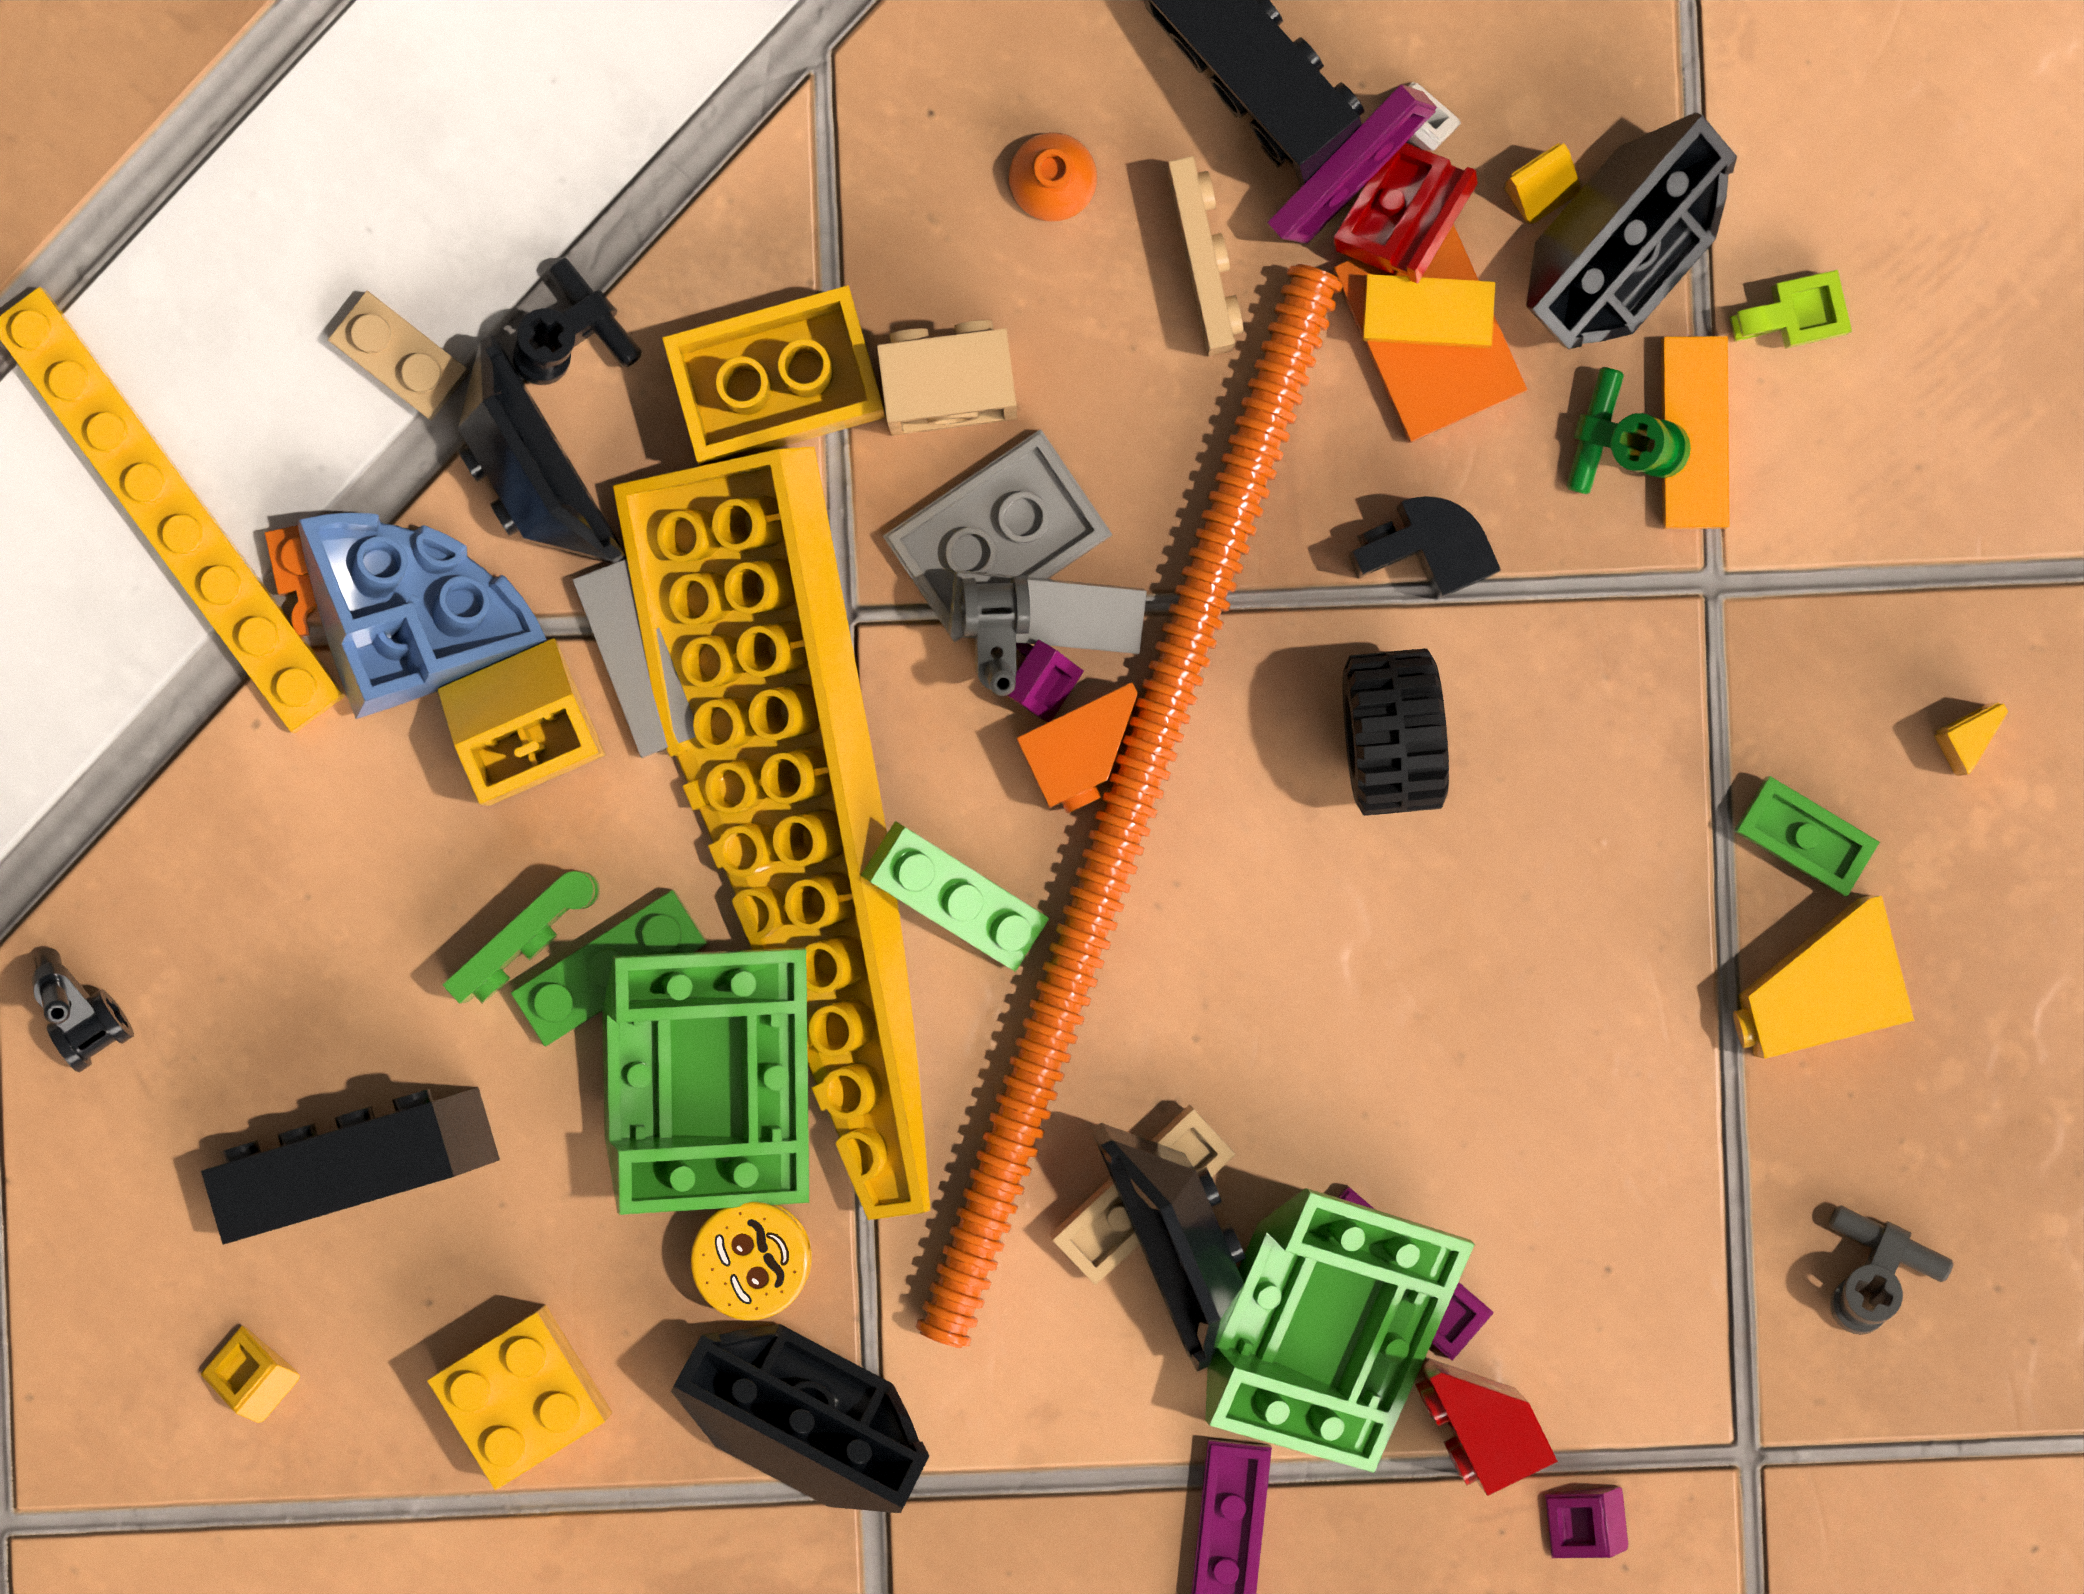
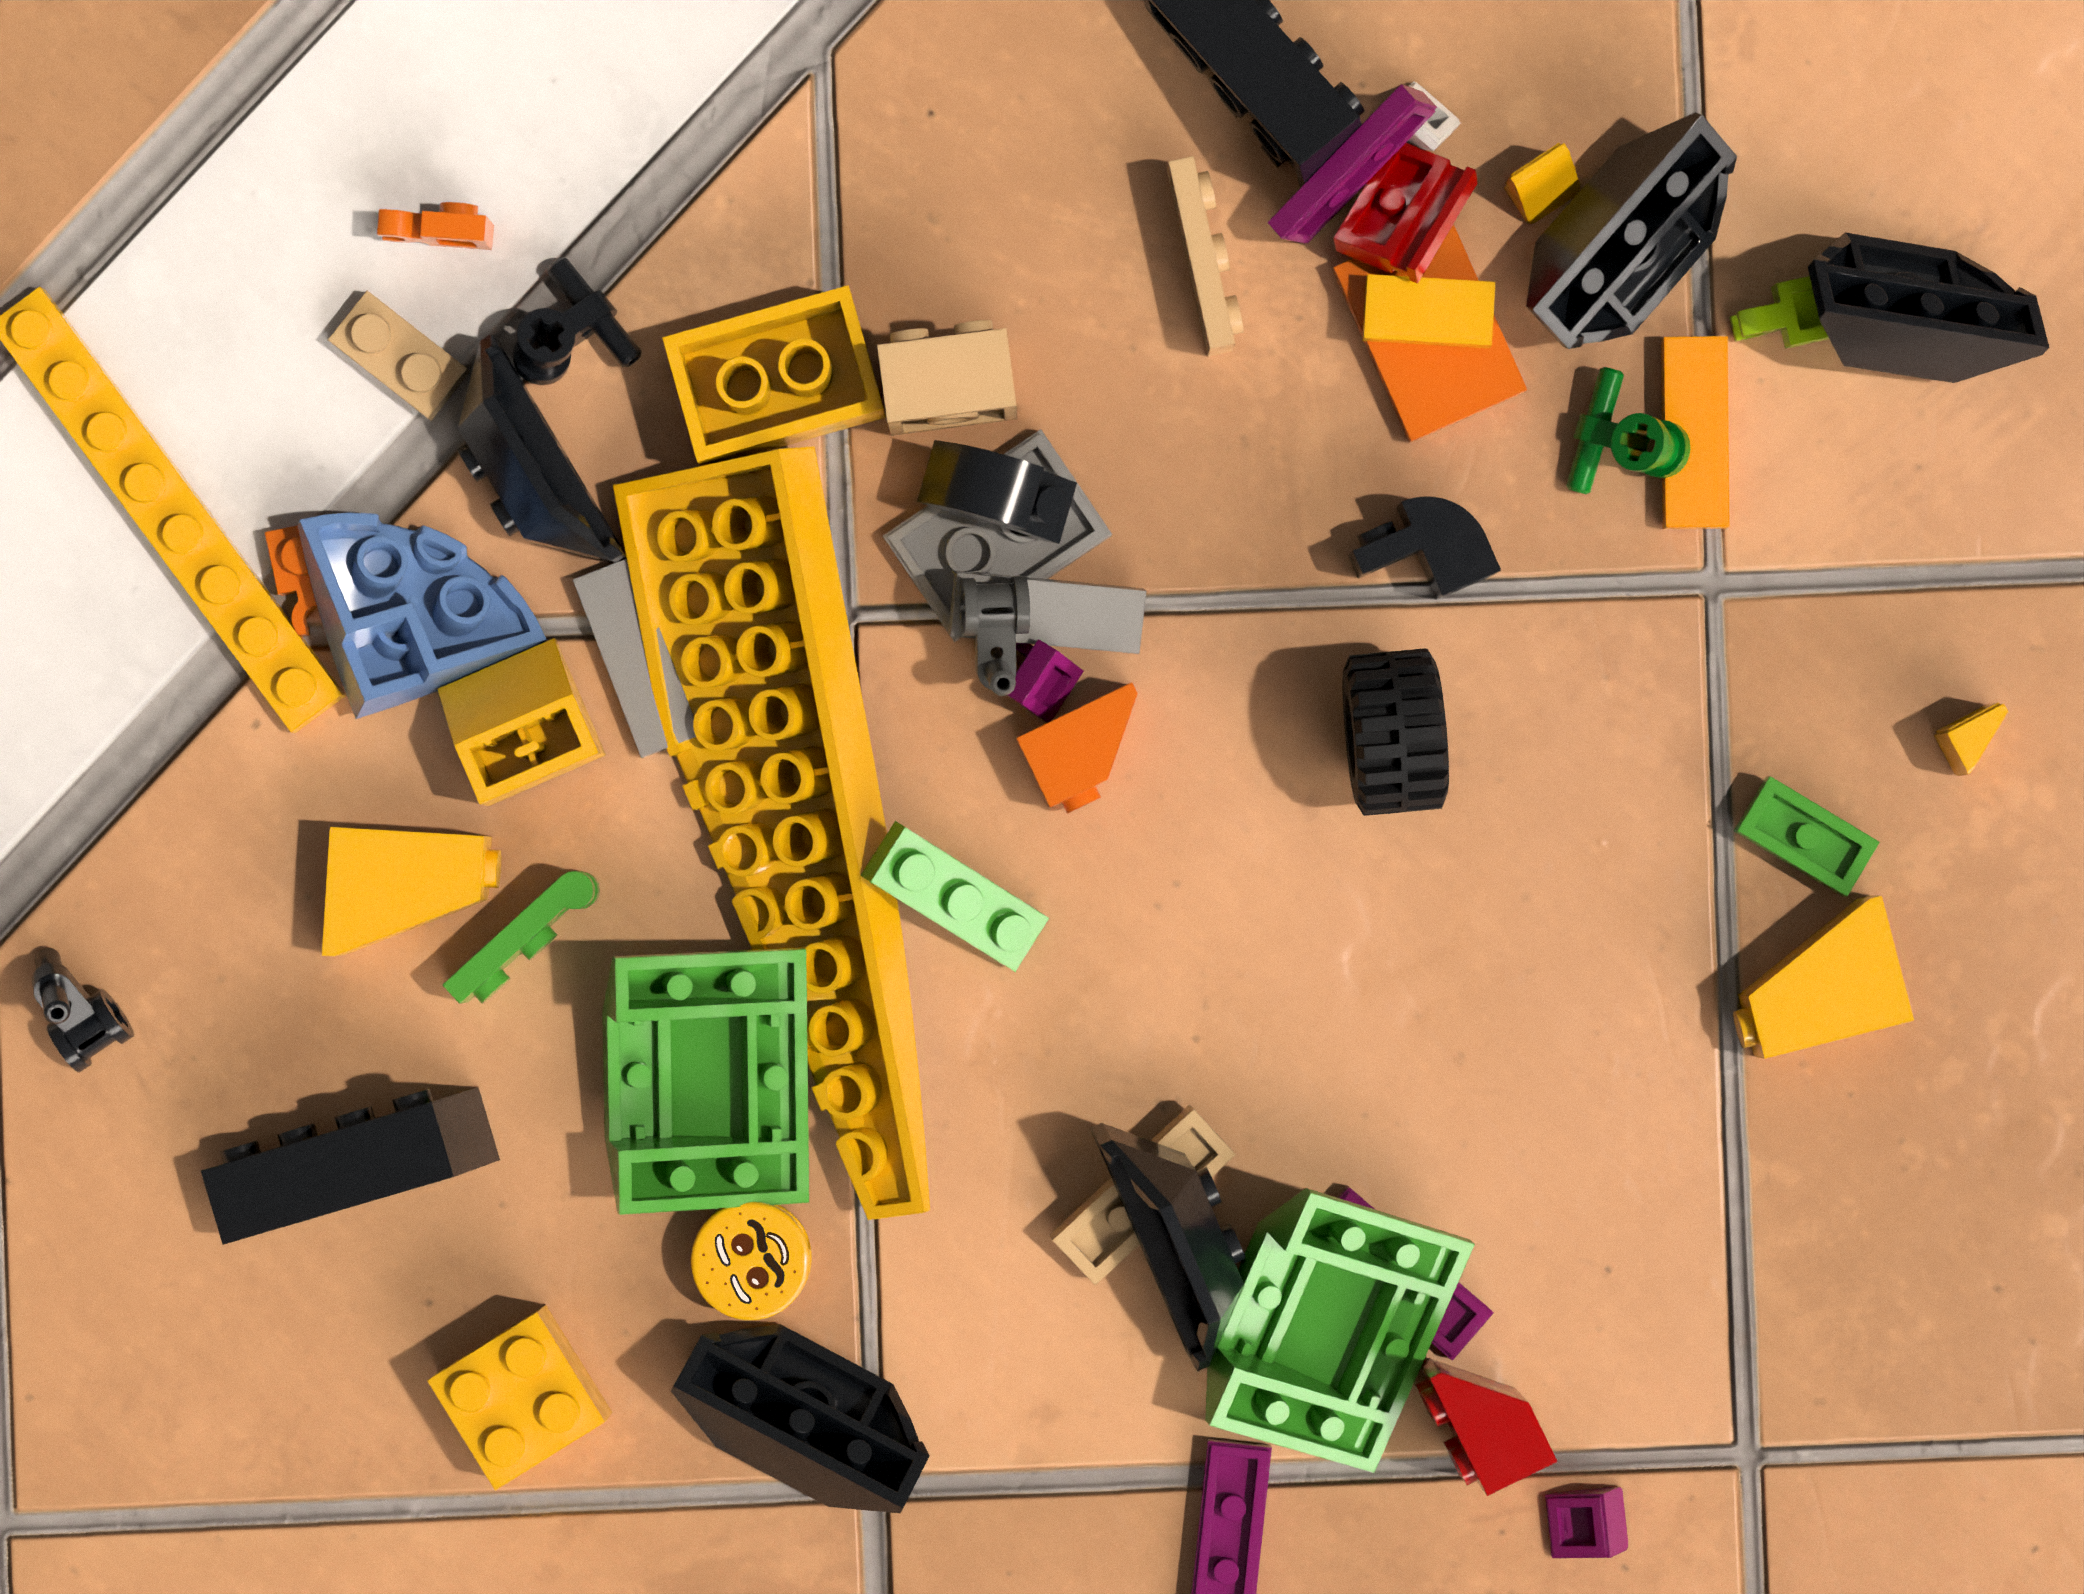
(250, 1376): yellow slope -> none
(399, 881): none -> yellow slope
(454, 226): none -> orange plate
(578, 984): bright green plate -> none
(997, 490): none -> black brick
(1053, 176): orange brick -> none
(1129, 805): orange piece -> none
(1889, 1248): dark grey piece -> none
(1921, 310): none -> black wedge

